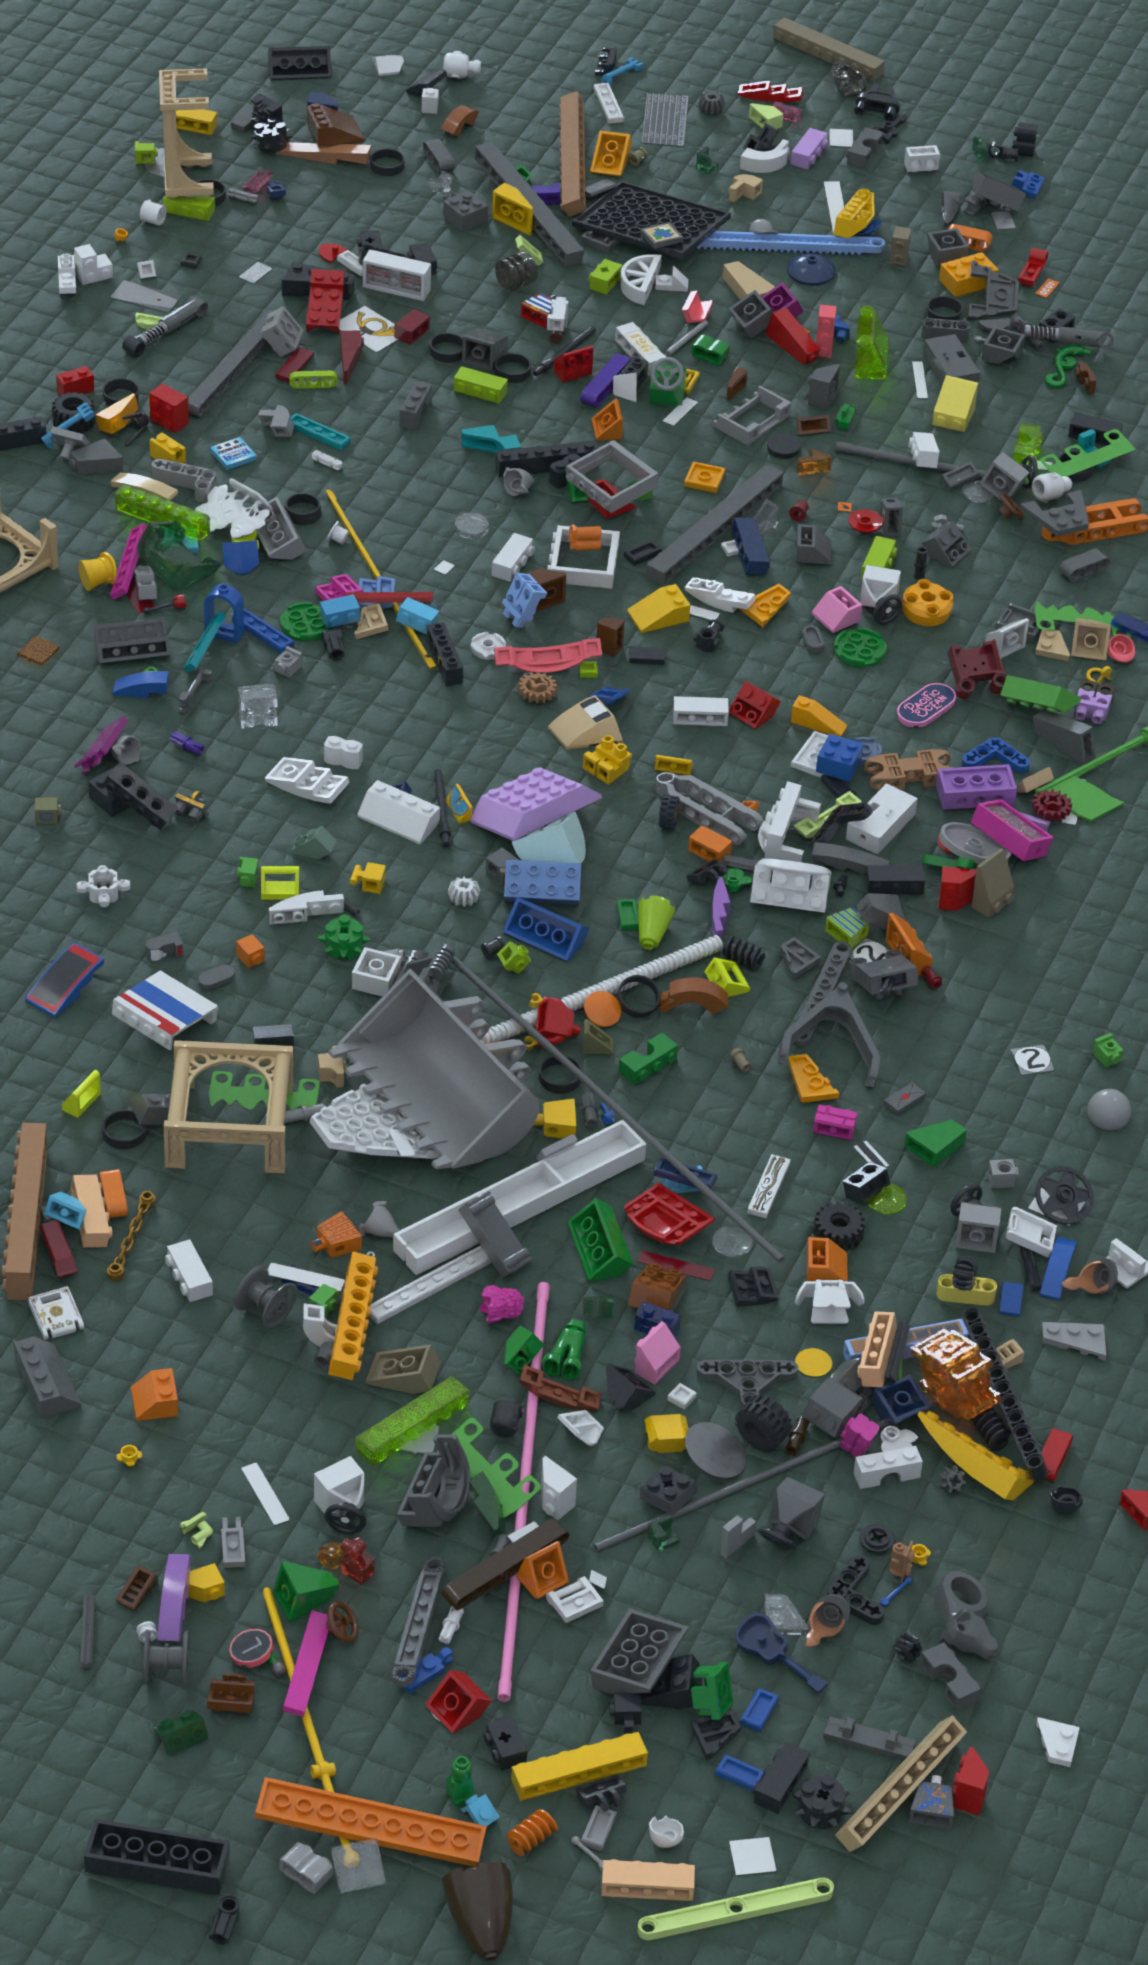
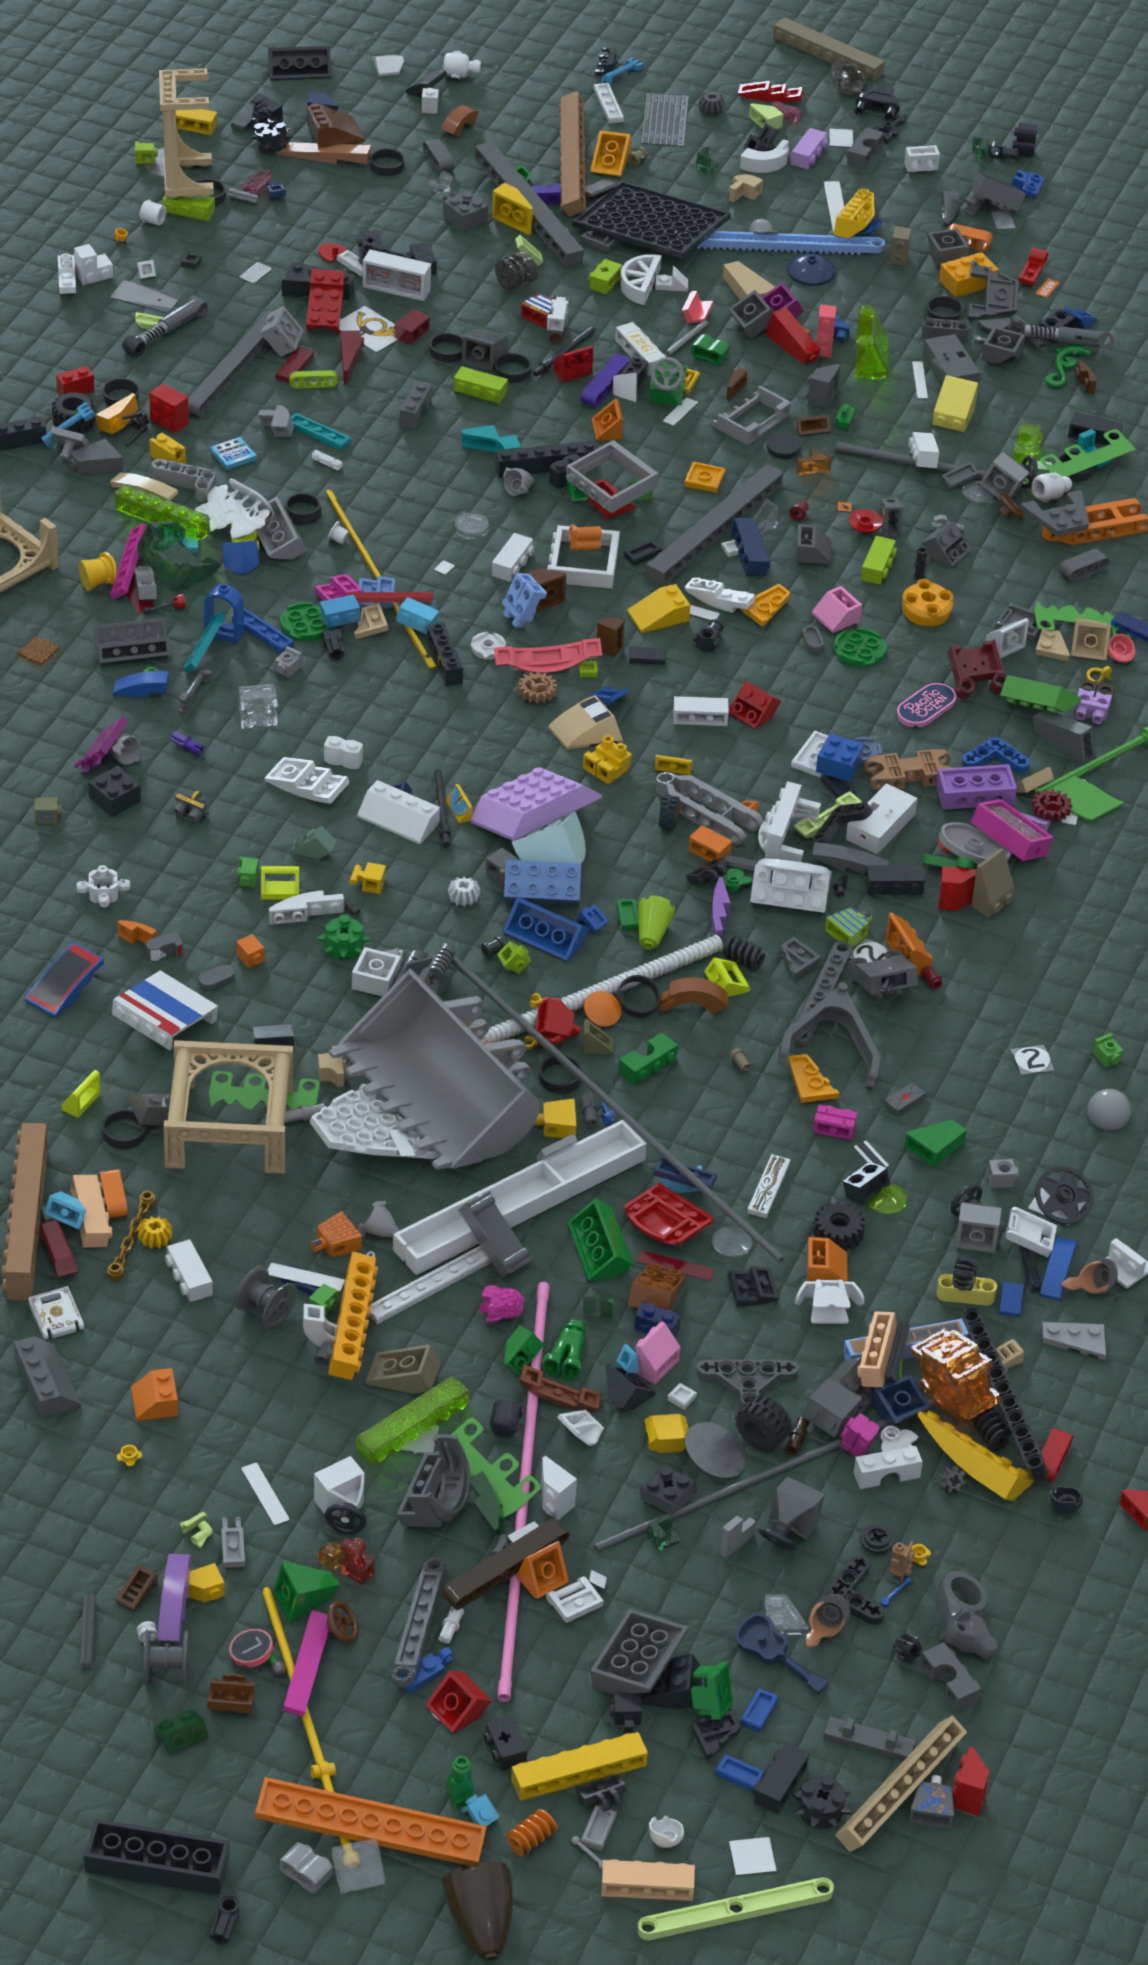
(135, 931): none -> orange slope
(138, 787): black brick -> none
(155, 1232): none -> yellow gear
(592, 917): none -> blue bracket
(628, 1360): none -> medium azure slope
(661, 235): tile -> none
(813, 1362): yellow sticker -> none
(816, 717): light orange slope -> none
(876, 908): dark grey slope -> none
(881, 591): white piece -> none
(1058, 1740): white wing -> none
(1082, 318): none -> blue slope

